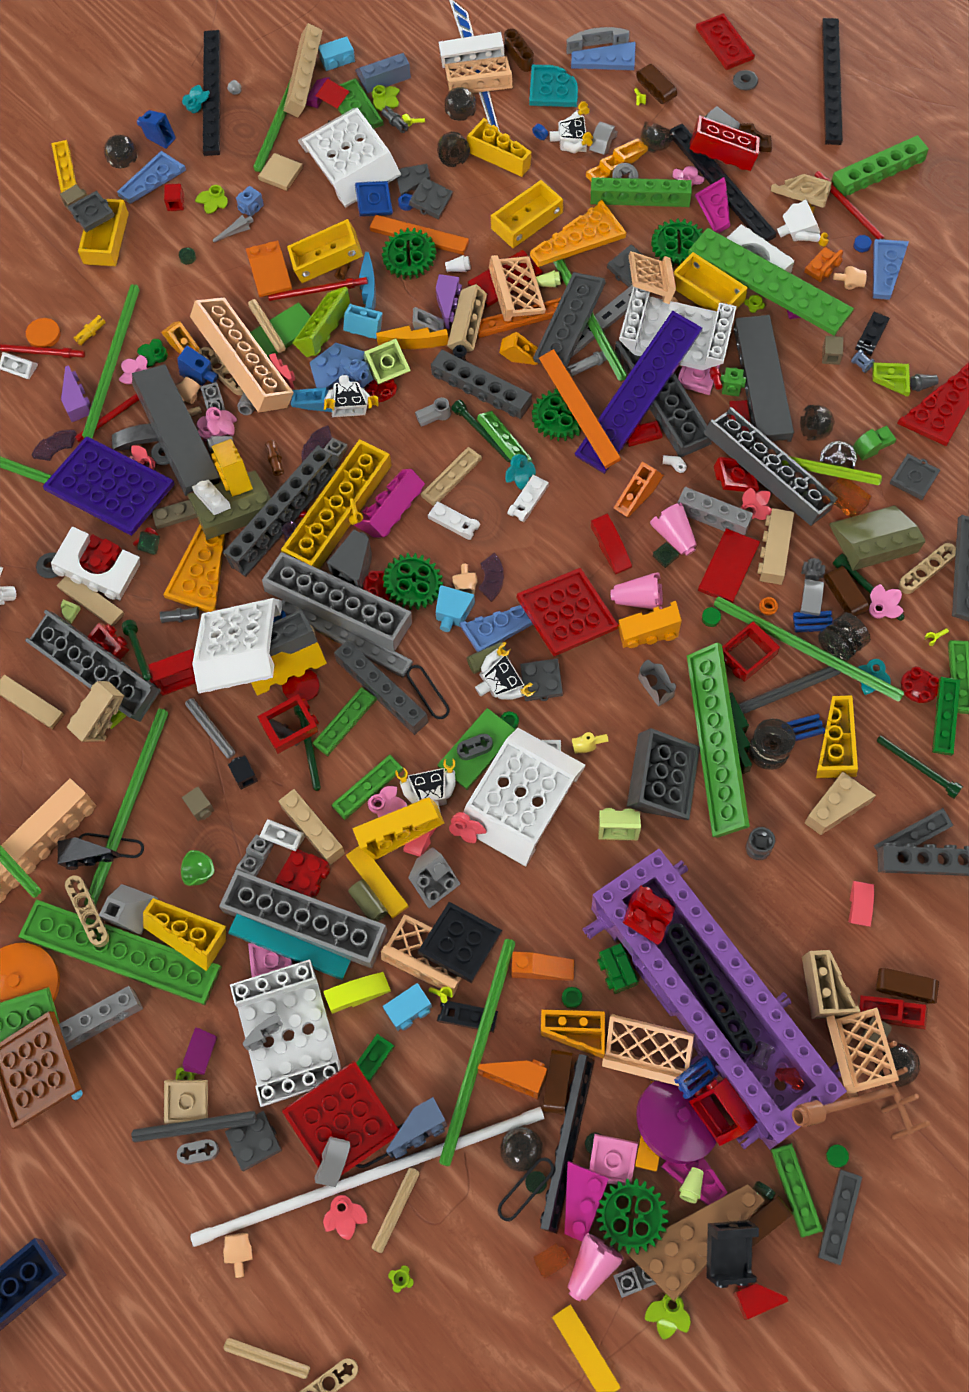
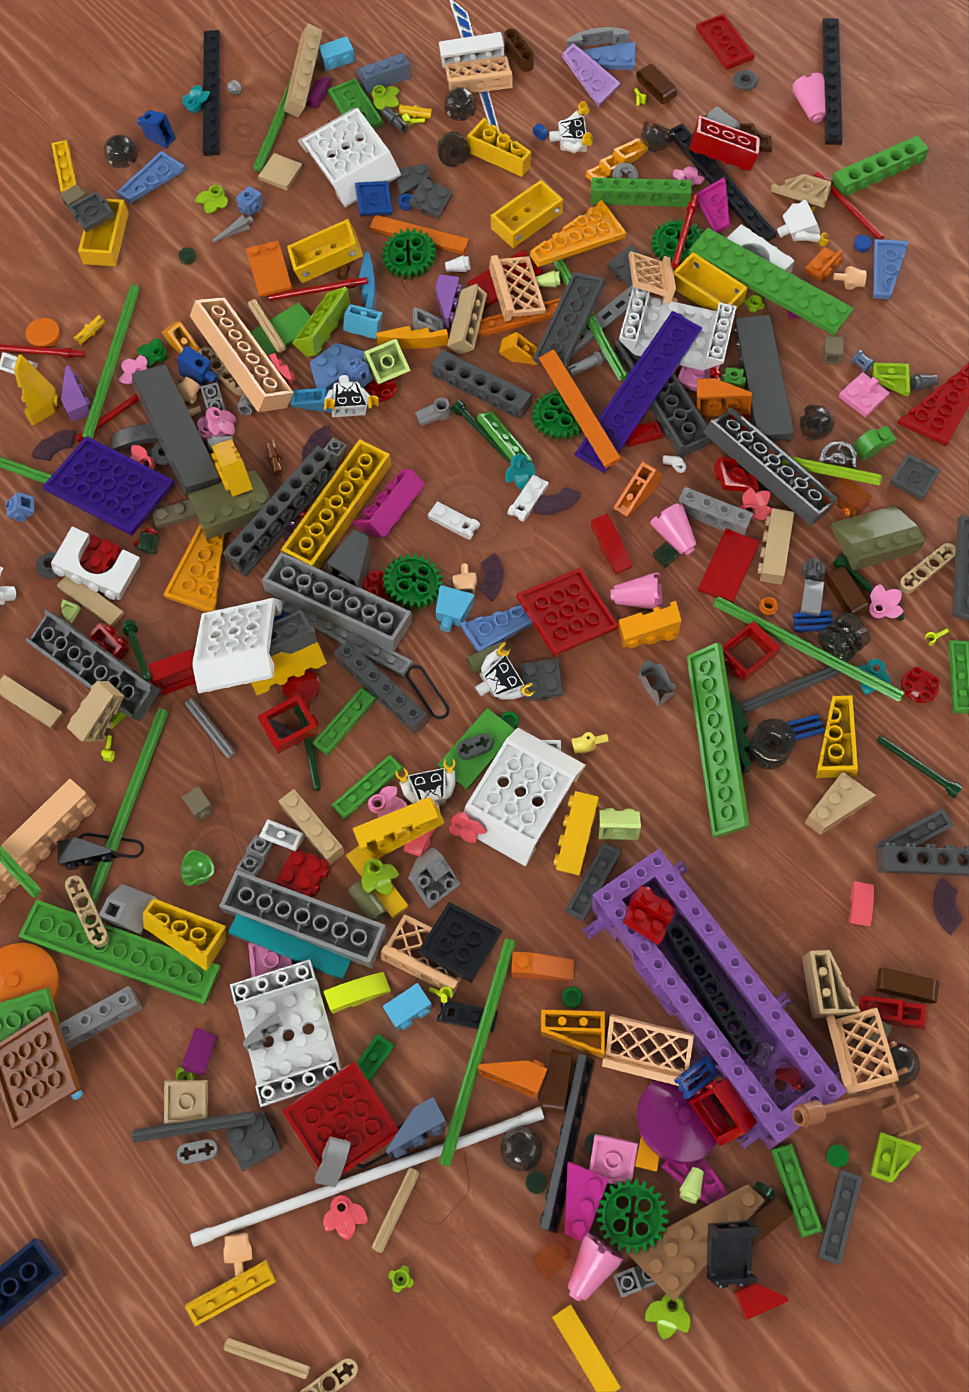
(20, 507): none -> medium blue brick
(37, 392): none -> yellow wedge
(106, 753): none -> neon yellow hand
(174, 197): red brick -> none
(179, 615): dark grey pin -> none
(211, 497): white plate -> none
(230, 1293): none -> yellow tile
(242, 772): black brick -> none
(332, 93): red sticker -> none
(356, 517): yellow hand -> none
(380, 879): none -> lime plate
(415, 111): none -> yellow pin
(451, 476): tan tile -> none
(460, 352): black pin -> none
(532, 1195): black piece -> none
(552, 87): teal plate -> none
(556, 503): none -> clear purple tile
(577, 833): none -> yellow wedge
(591, 75): none -> lavender wing
(593, 881): none -> dark grey plate
(602, 138): light grey brick -> none
(617, 968): green brick -> none
(663, 775): dark grey slope -> none
(691, 209): none -> red bar
(711, 617): green tile -> none
(716, 397): none -> orange slope
(763, 840): dark grey wheel -> none
(811, 96): none -> bright pink cone
(864, 394): none -> bright pink hinge
(872, 333): black plate -> none
(891, 1157): none -> lime wing
(945, 907): none -> tile
(946, 716): green plate -> none

